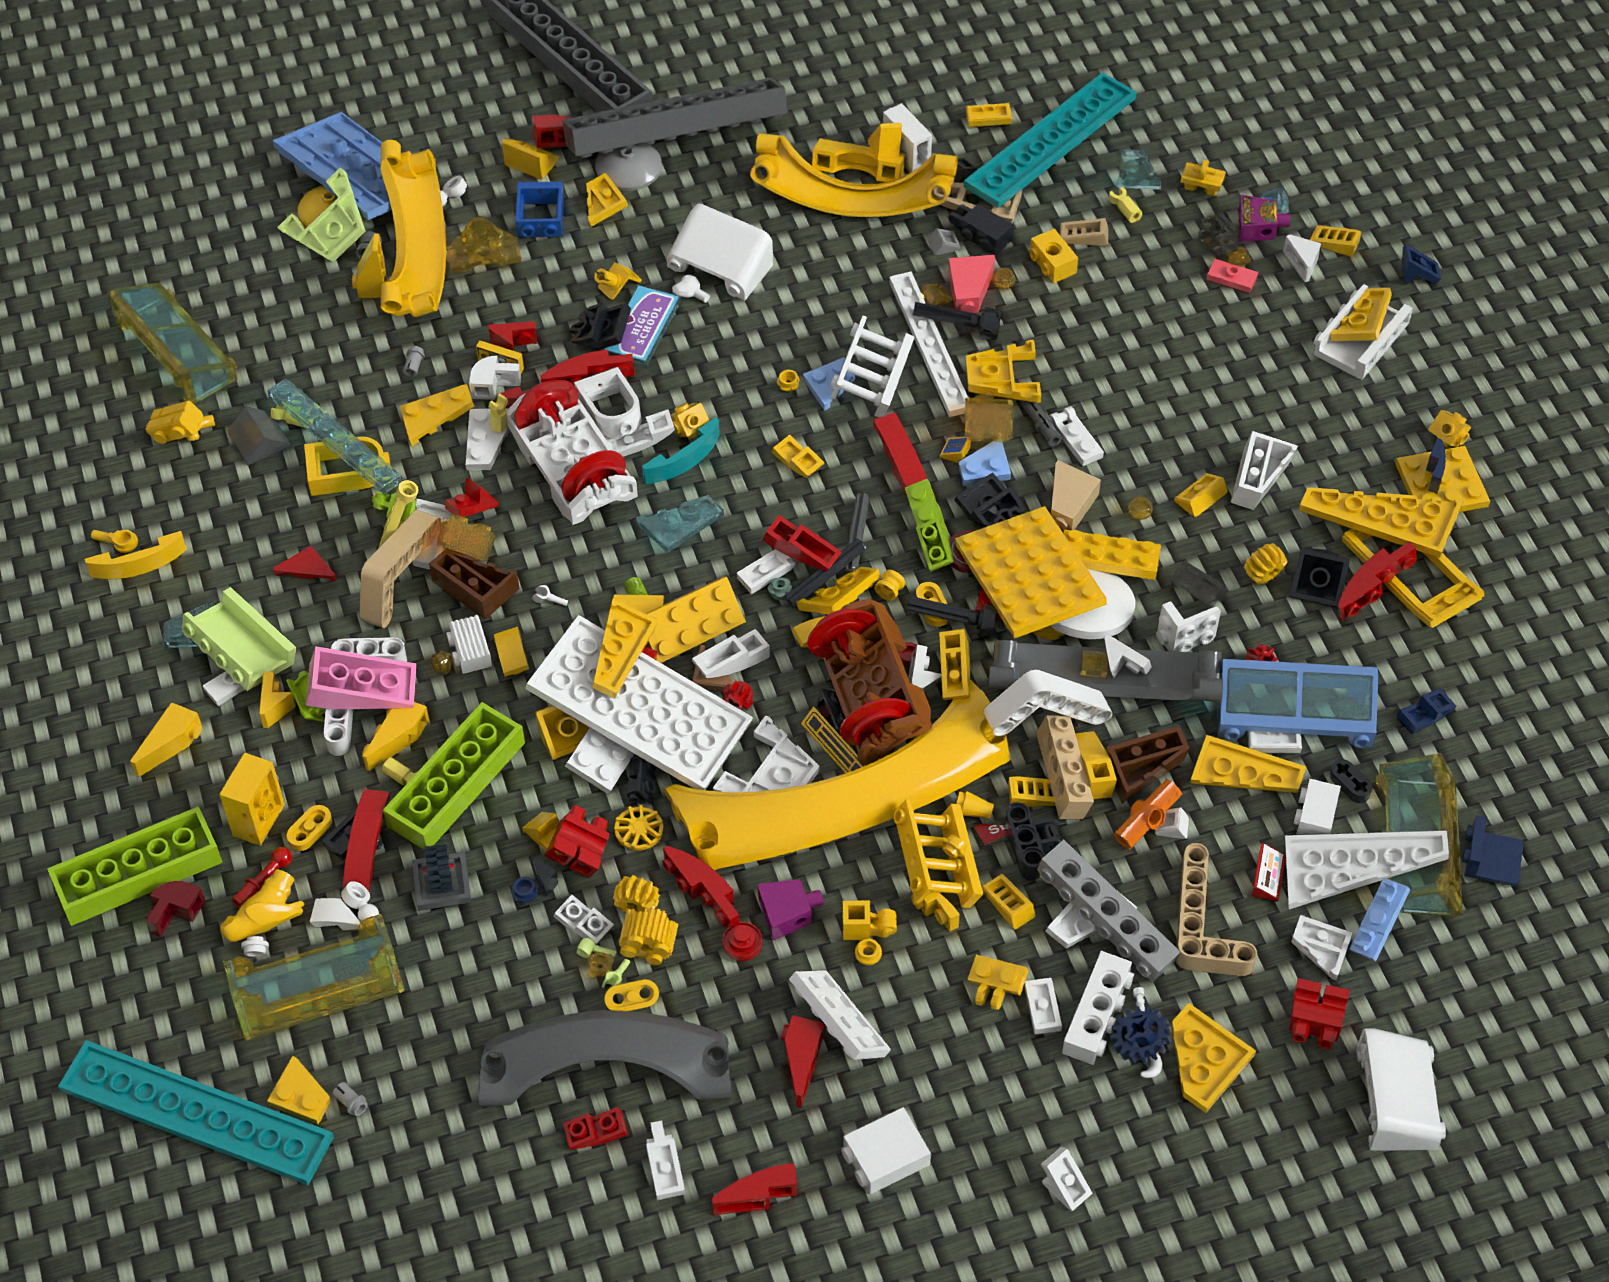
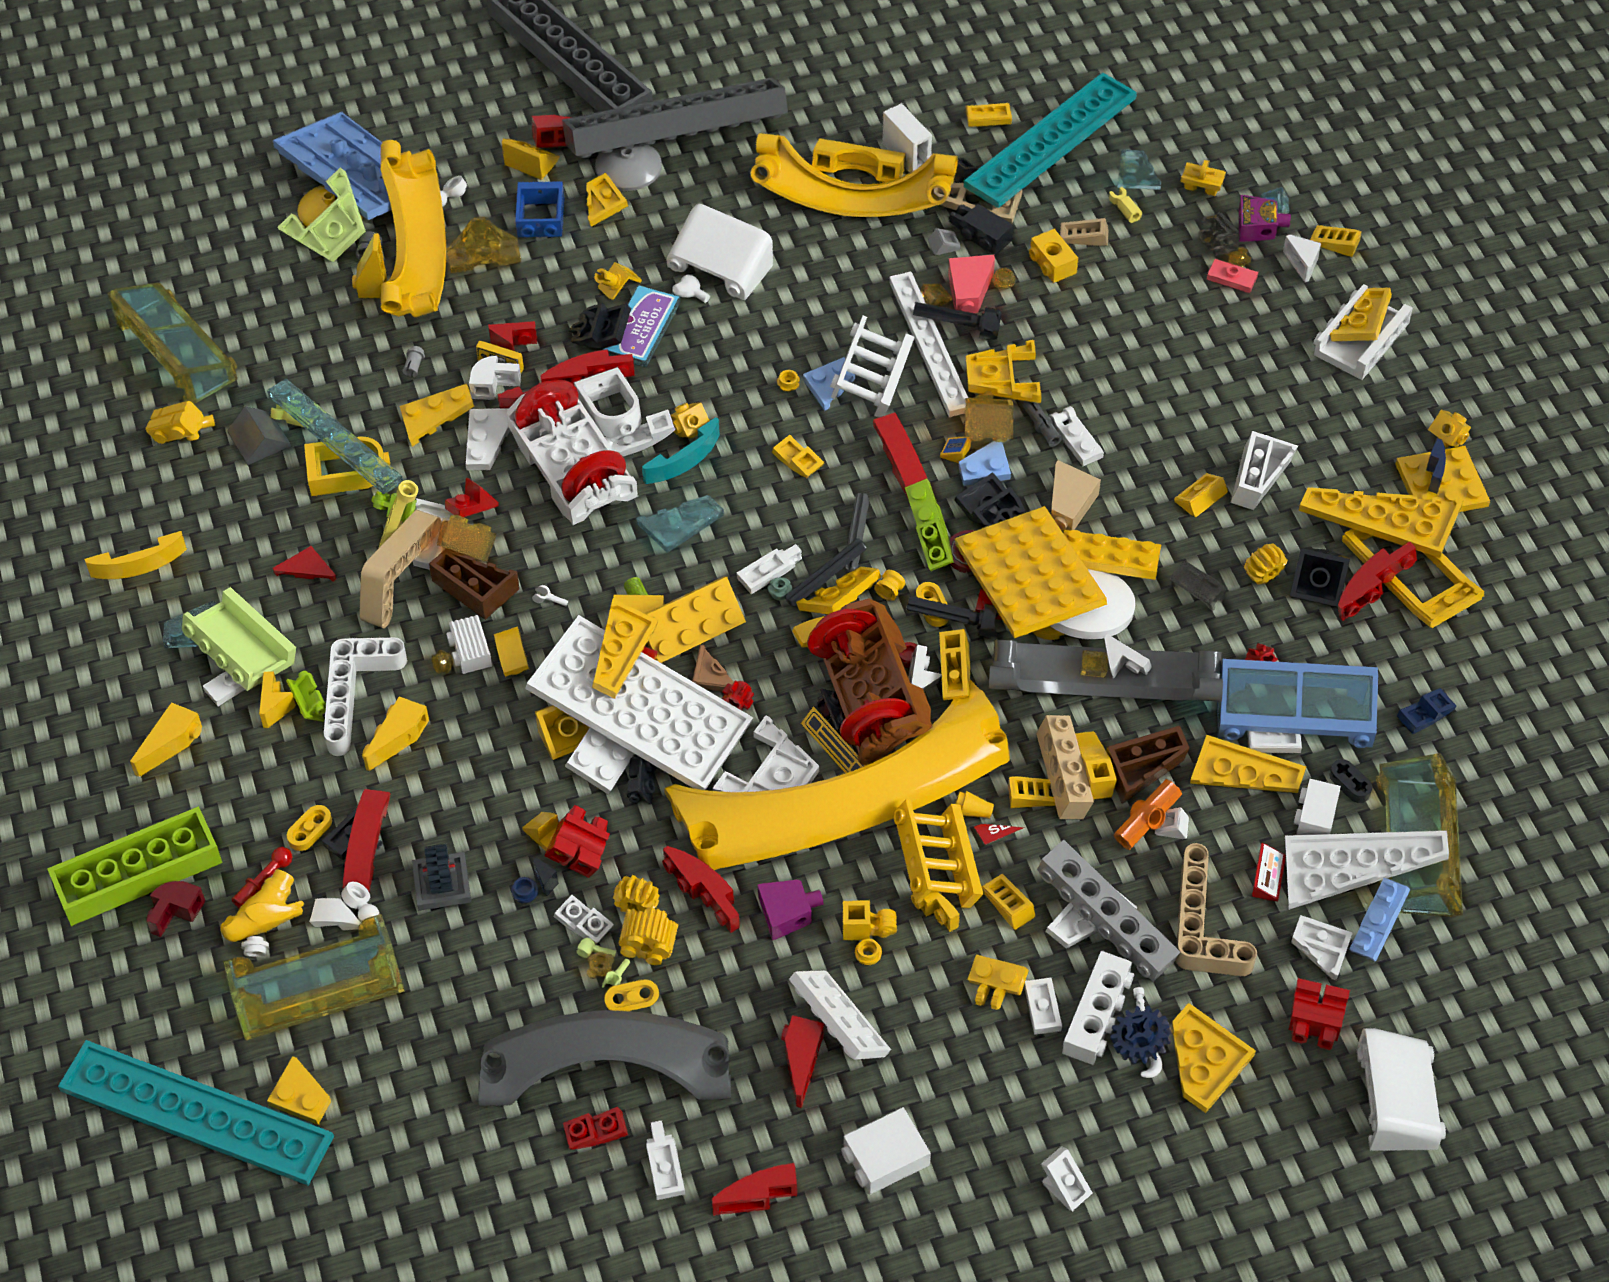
(123, 540): yellow plate -> none
(252, 799): yellow piece -> none
(355, 1103): light grey pin -> none
(359, 681): bright pink slope -> none
(397, 771): light yellow bar -> none
(454, 776): lime brick -> none
(498, 414): light yellow bar -> none
(638, 828): yellow wheel -> none
(733, 655): white slope -> none
(742, 941): red plate -> none
(801, 544): red slope -> none
(886, 140): yellow slope -> none
(954, 846): yellow plate -> none
(1041, 836): black piece -> none
(1046, 691): white beam -> none
(1140, 508): clear yellow plate -> none
(1184, 634): white bracket -> none
(1417, 264): dark blue slope -> none
(1491, 855): dark blue bracket -> none

